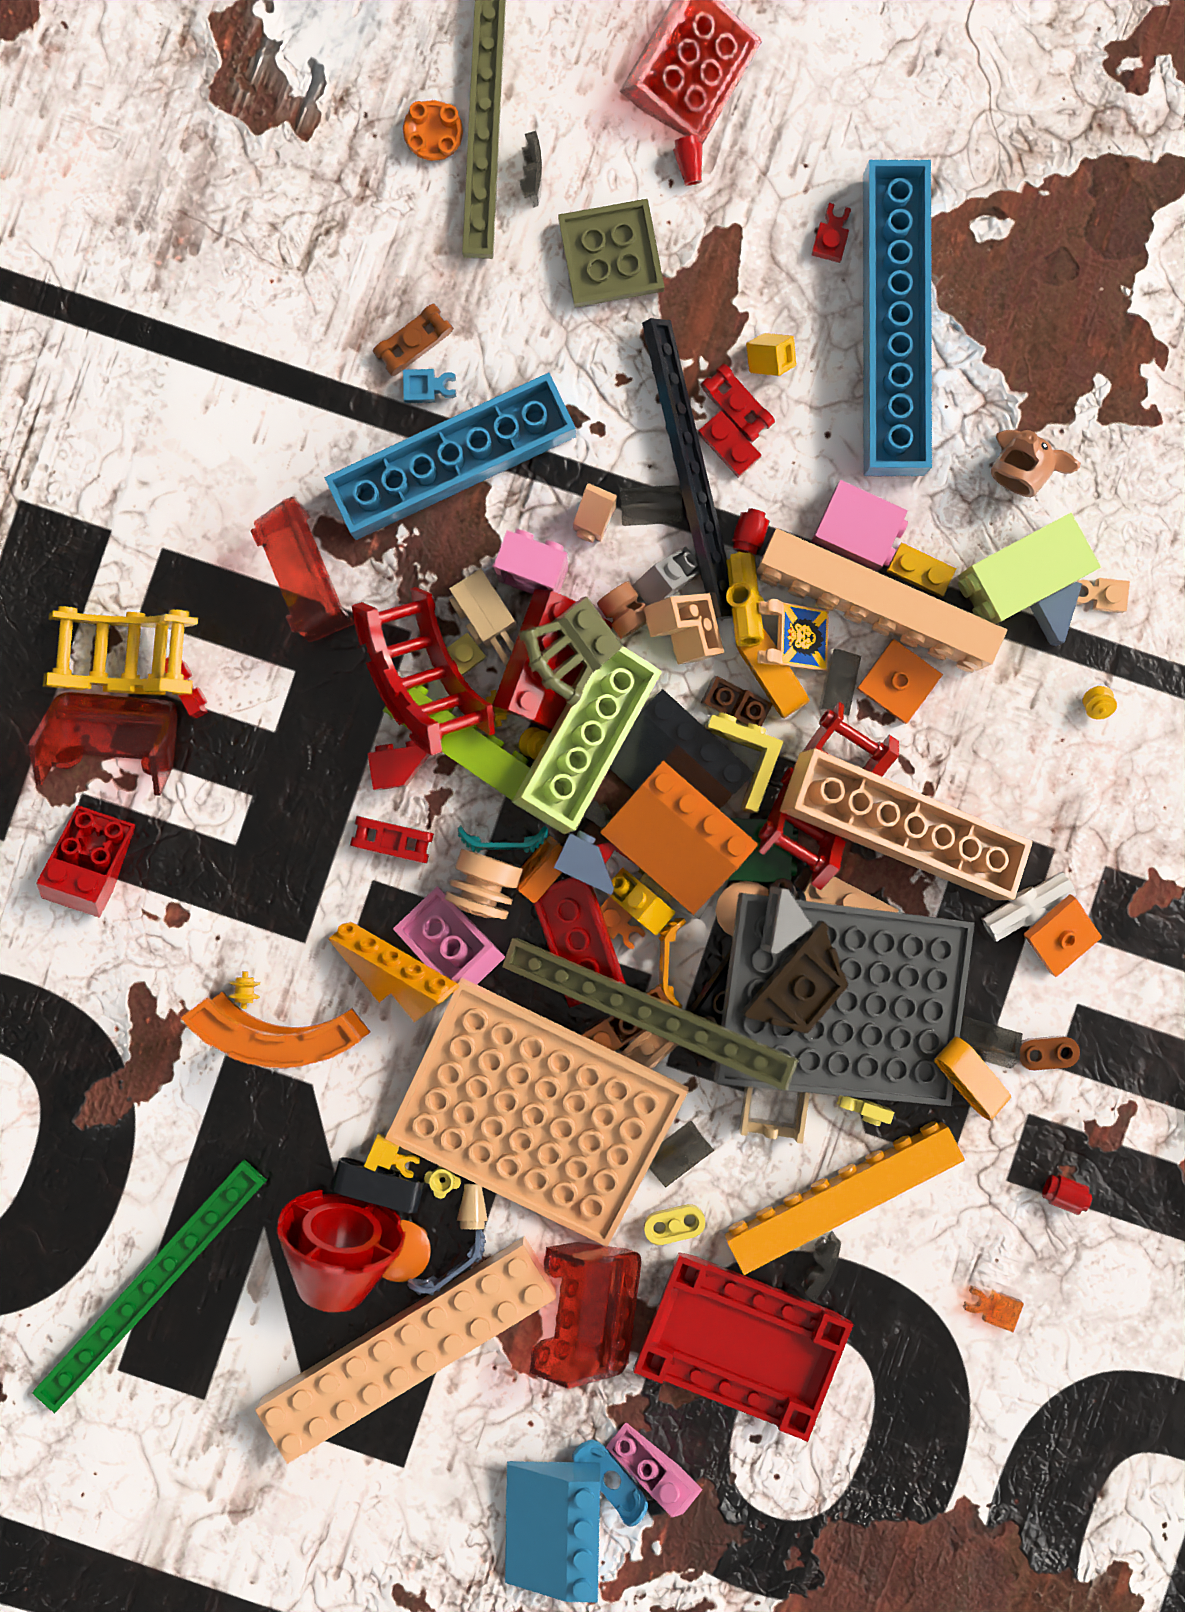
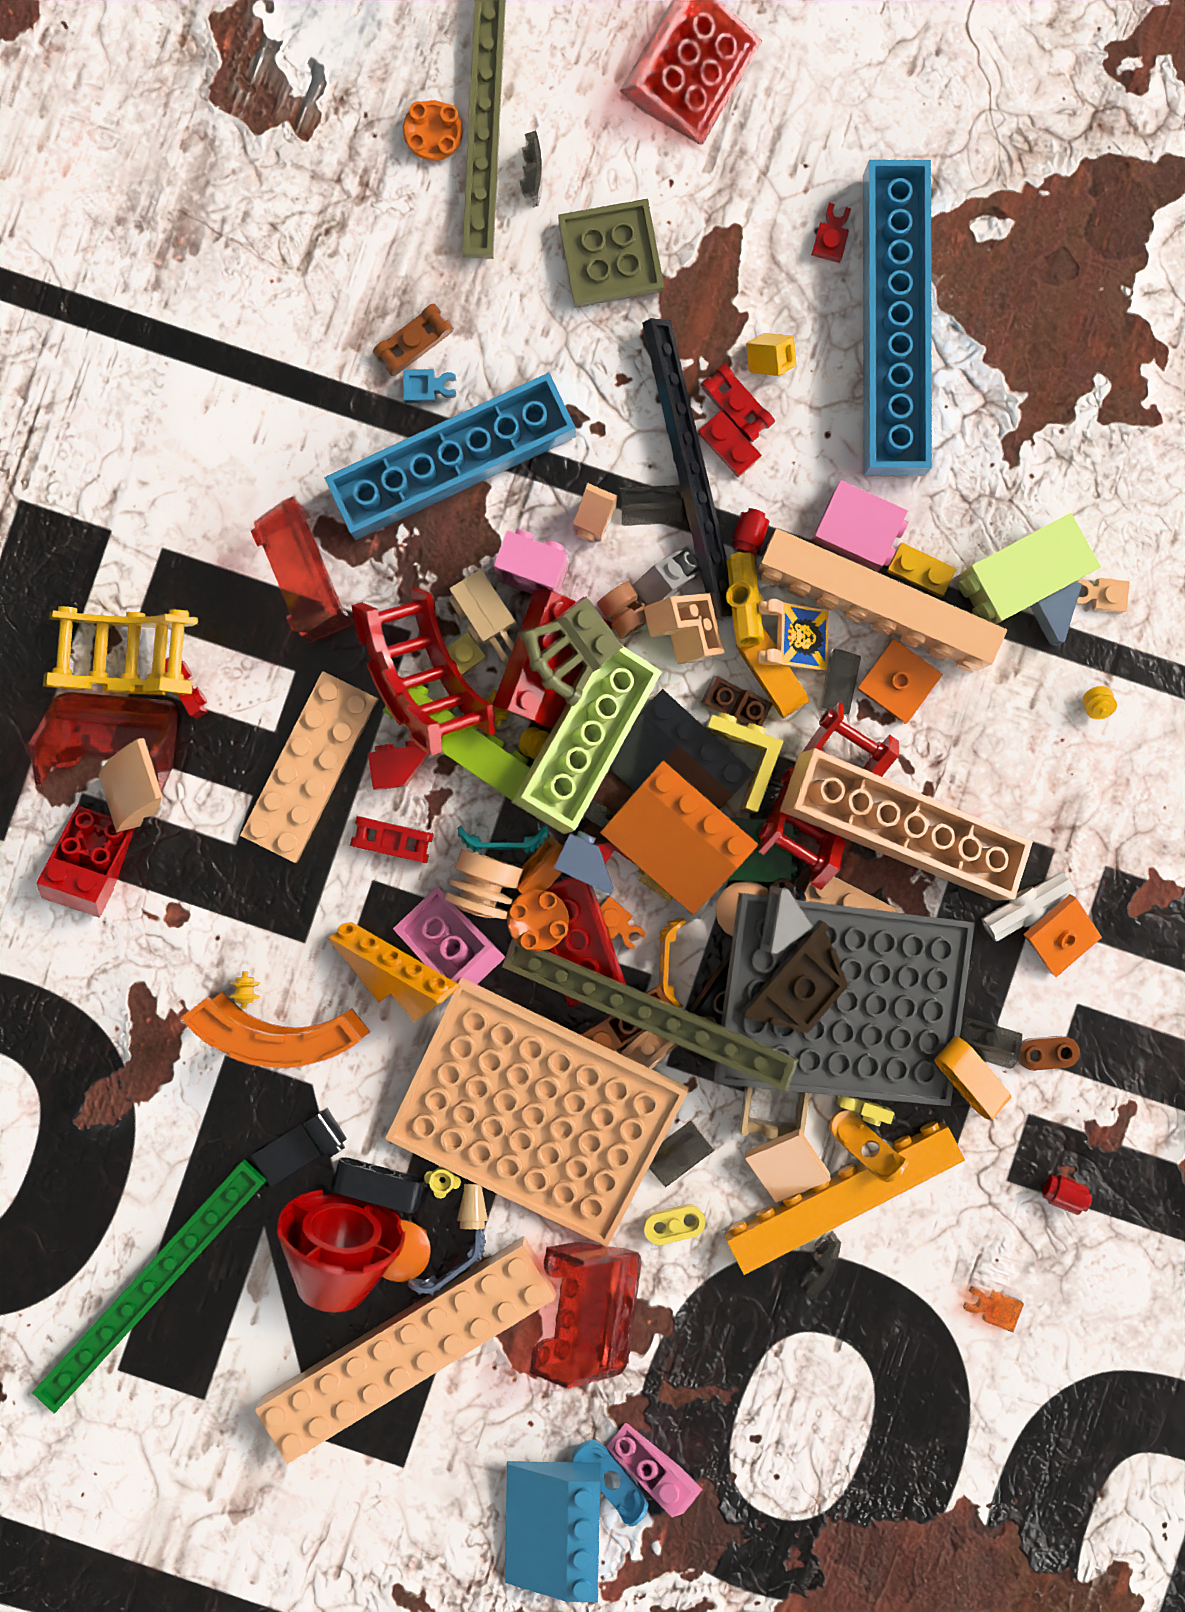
(130, 786): none -> light nougat slope
(300, 1146): none -> black door
(309, 767): none -> light nougat plate
(385, 1154): yellow piece -> none
(538, 920): none -> orange dish
(640, 902): yellow slope -> none
(689, 159): red cone -> none
(743, 1344): red slope -> none
(787, 1165): none -> light nougat tile
(855, 1134): none -> light orange piece
(1028, 462): nougat piece -> none

